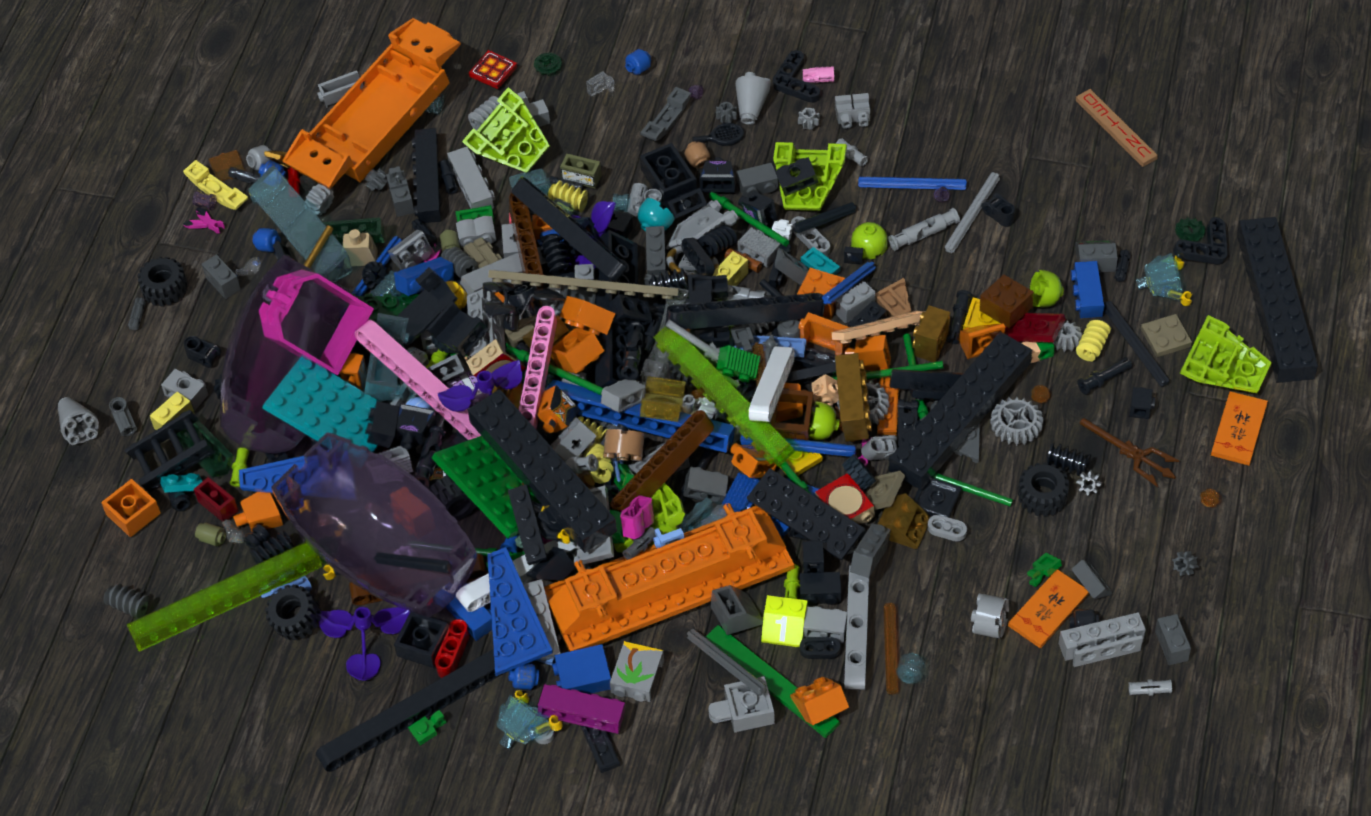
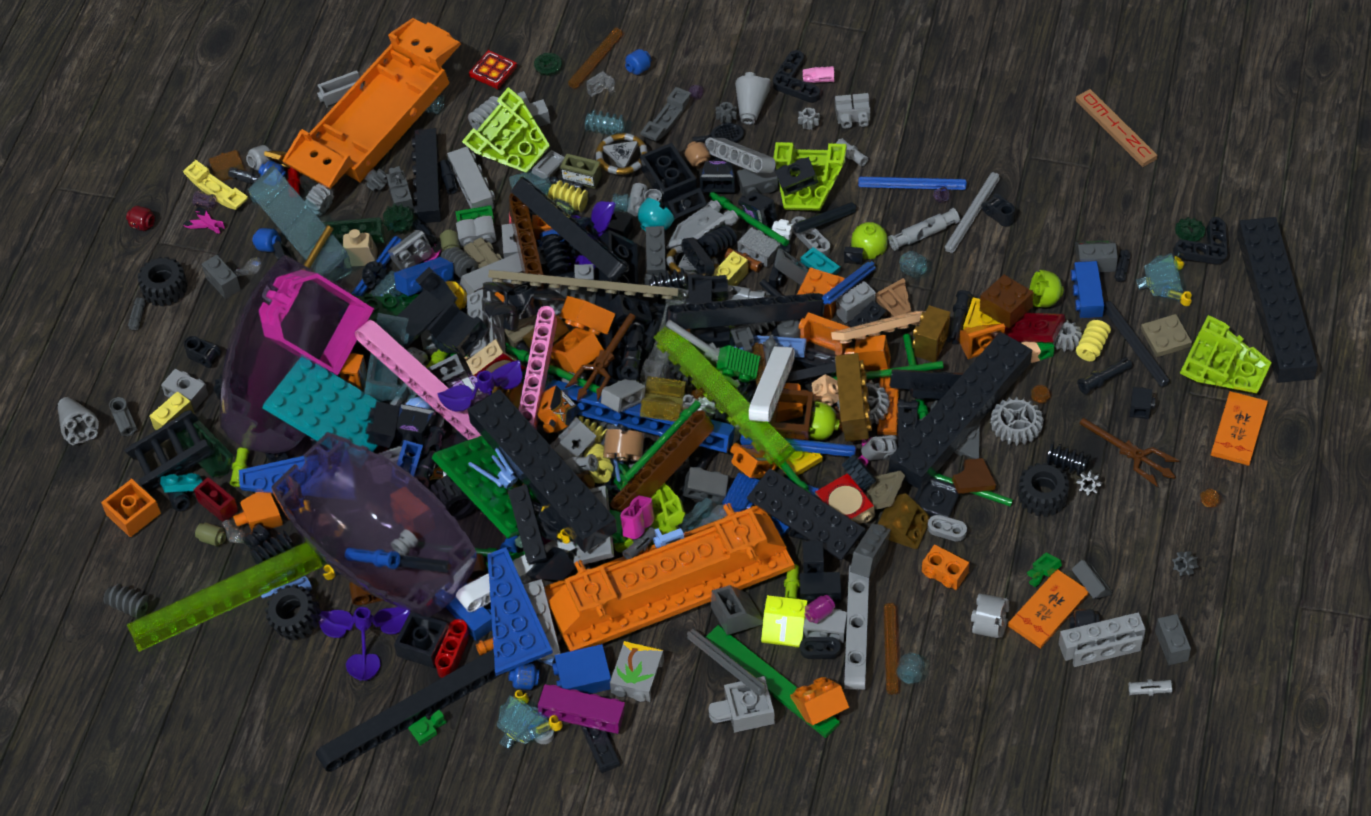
(140, 218): none -> dark red head
(378, 558): none -> blue pin
(398, 218): none -> clear green gear
(405, 542): none -> light grey wheel
(407, 462): none -> blue torso
(484, 646): none -> orange pin
(506, 475): none -> medium blue plant
(548, 165): none -> light grey tile
(595, 57): none -> clear orange axle
(601, 362): none -> reddish brown piece
(604, 123): none -> clear light blue piece
(620, 153): none -> piece
(683, 416): none -> green bar
(740, 155): none -> light grey beam
(819, 609): none -> magenta brick
(913, 264): none -> clear light blue head
(947, 564): none -> orange brick
(974, 477): none -> reddish brown tile

